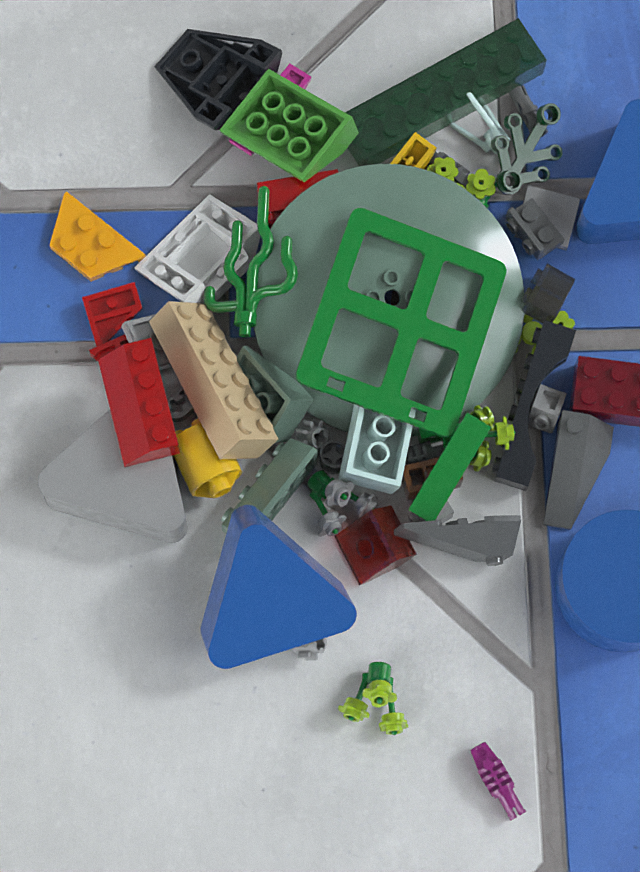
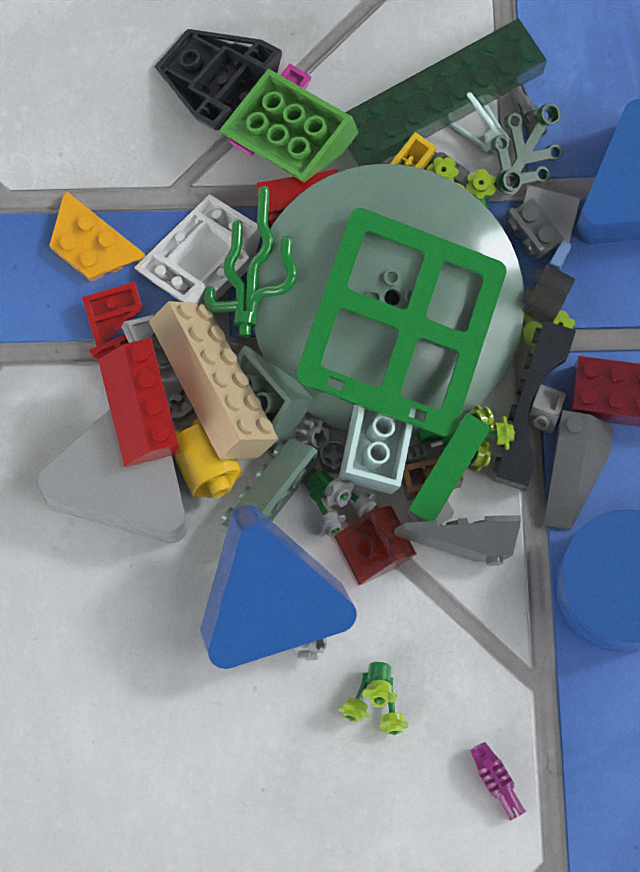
(561, 255): none -> medium blue tile

